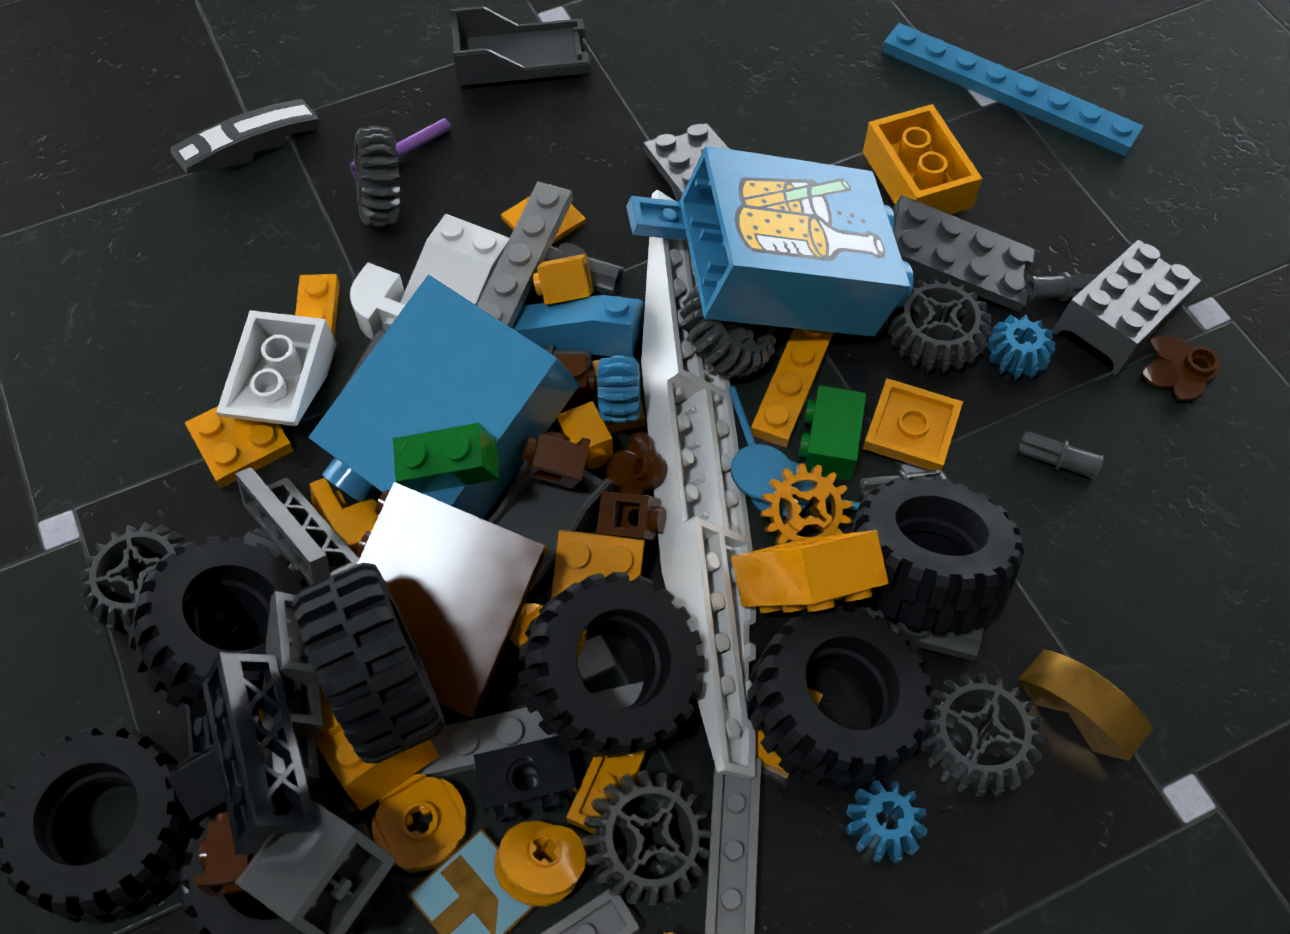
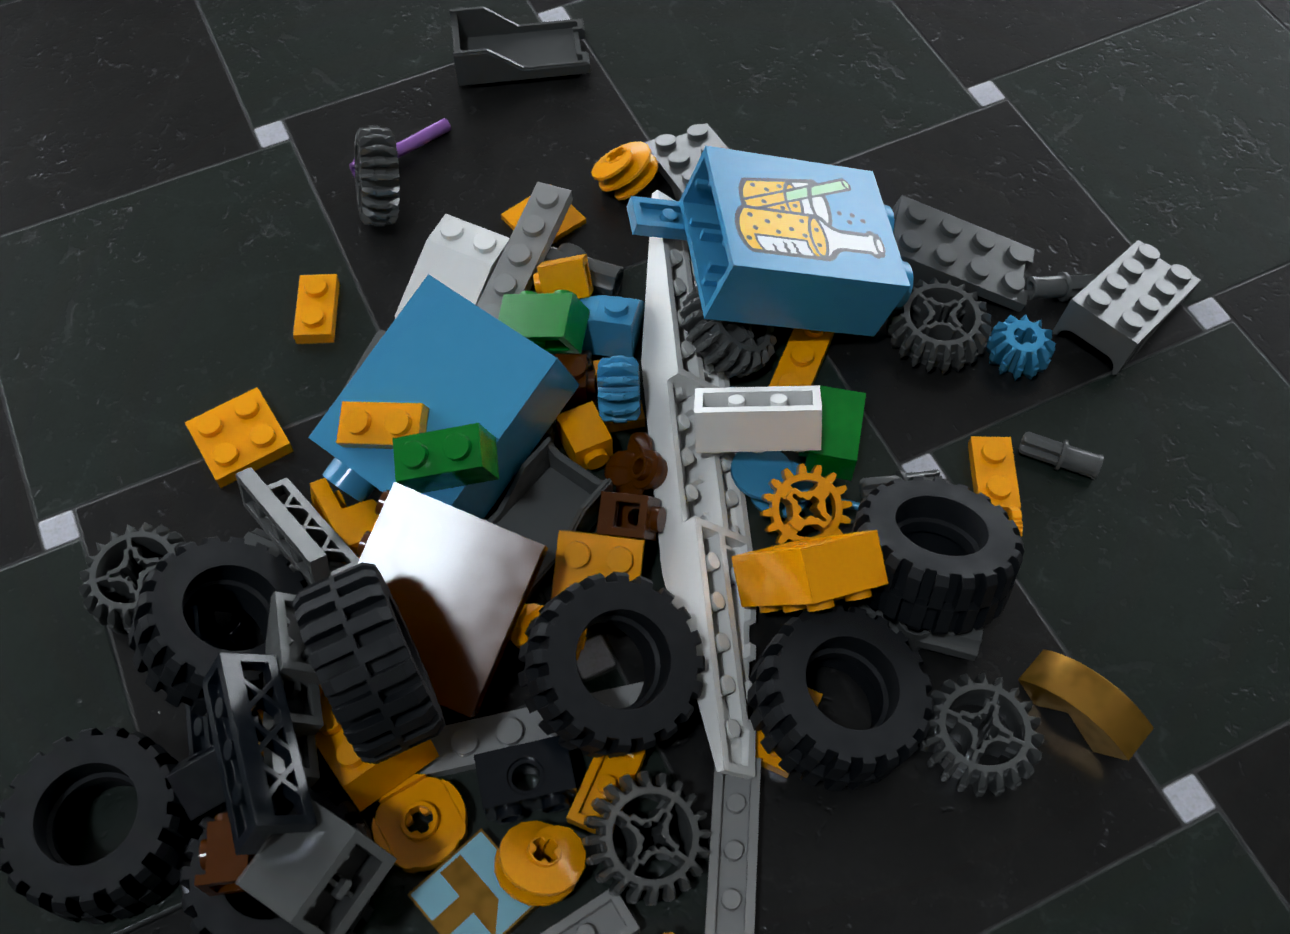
(238, 137): slope -> none
(277, 368): white slope -> none
(376, 298): white brick -> none
(378, 423): none -> light orange plate
(547, 319): none -> green brick
(555, 458): reddish brown brick -> none
(626, 169): none -> light orange piece
(758, 419): none -> white brick
(906, 818): dark azure gear -> none
(913, 425): light orange plate -> none
(922, 160): light orange brick -> none
(995, 474): none -> light orange hinge
(1013, 89): dark azure plate -> none
(1181, 367): reddish brown plate -> none

